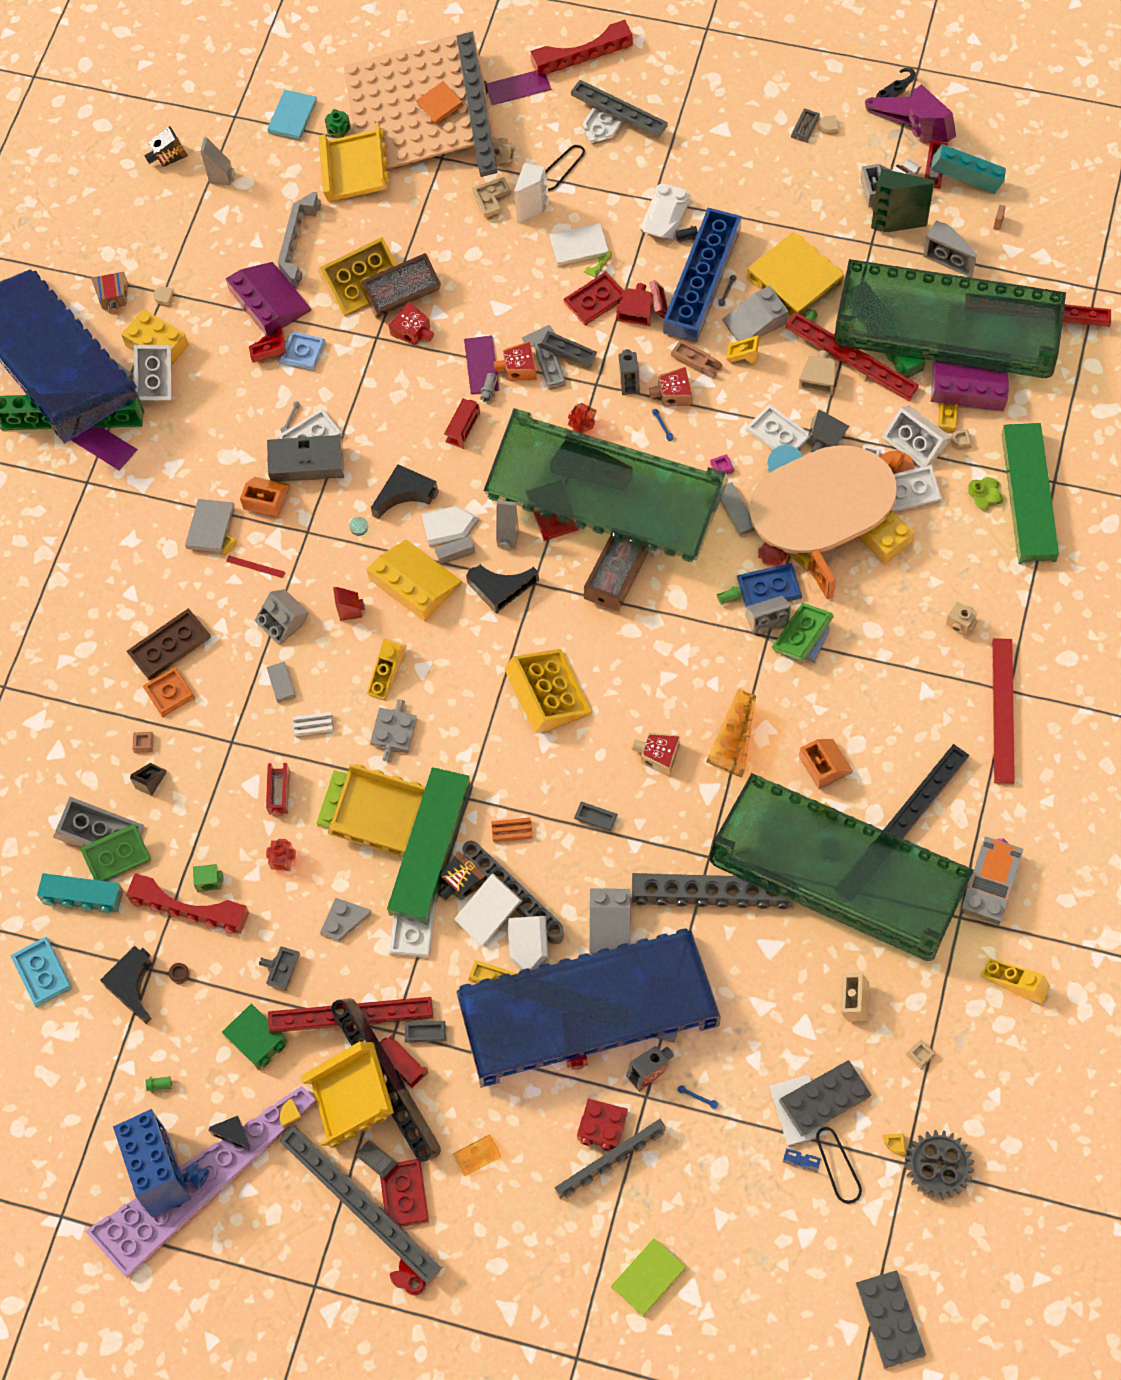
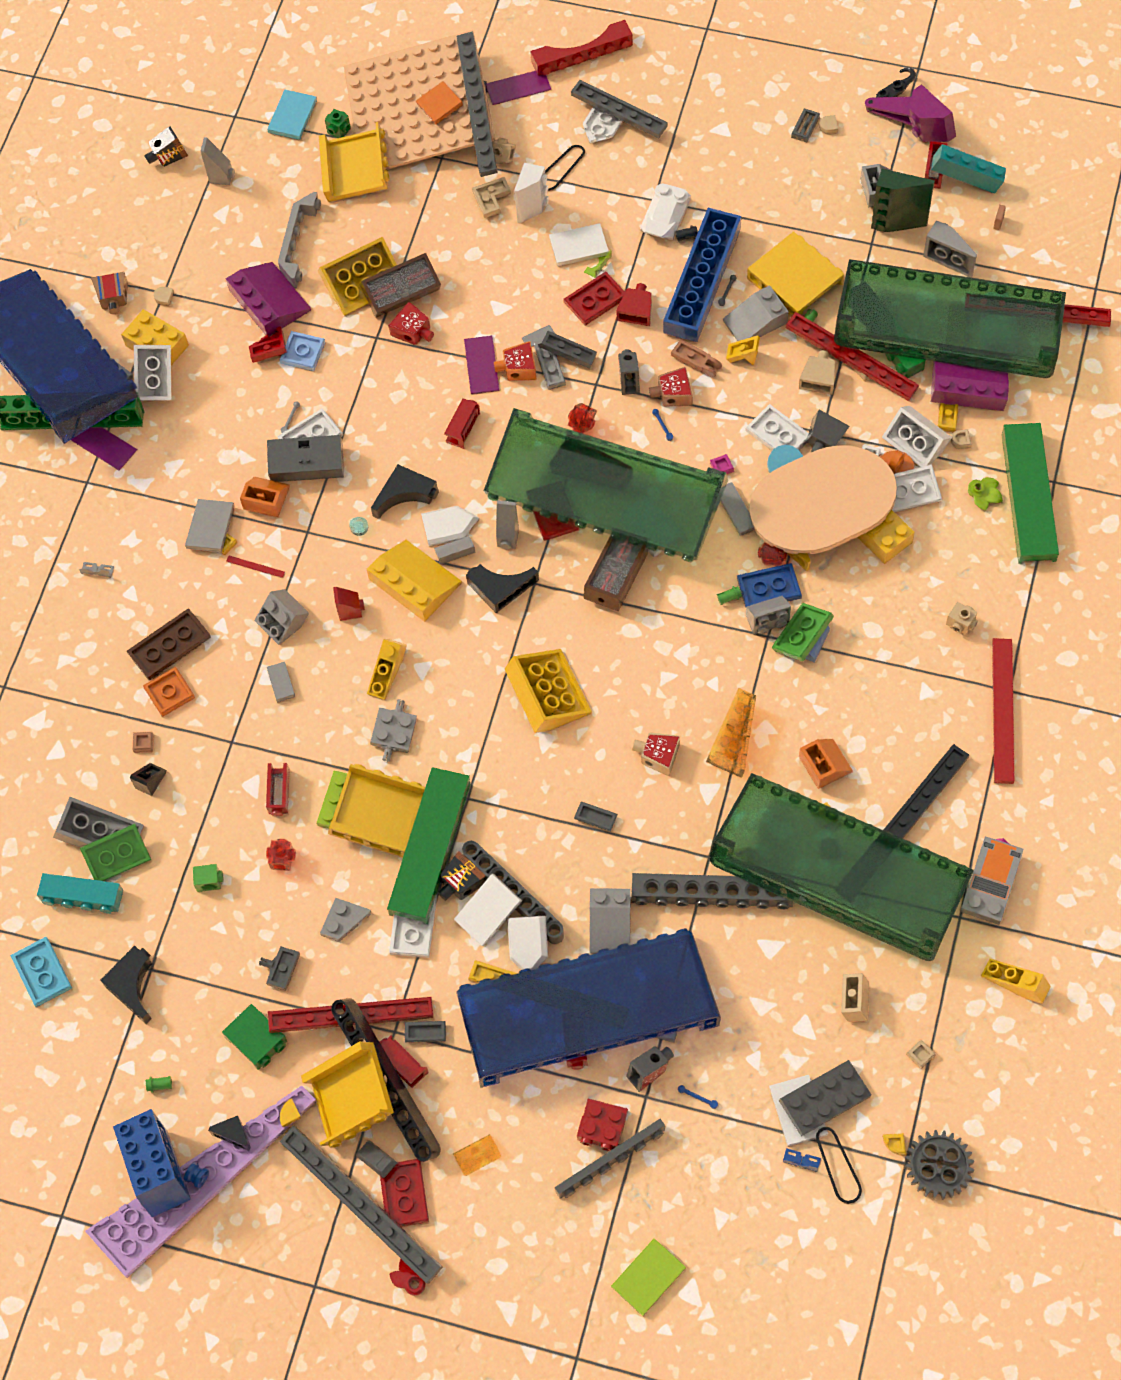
(93, 570): none -> light grey piece
(179, 973): reddish brown tile -> none
(225, 915): red arch -> none
(312, 717): white tile -> none
(488, 389): light grey pin -> none
(511, 822): orange tile -> none
(659, 298): red tile -> none
(822, 574): orange tile -> none
(890, 1319): dark grey plate -> none
(909, 167): white leg -> none

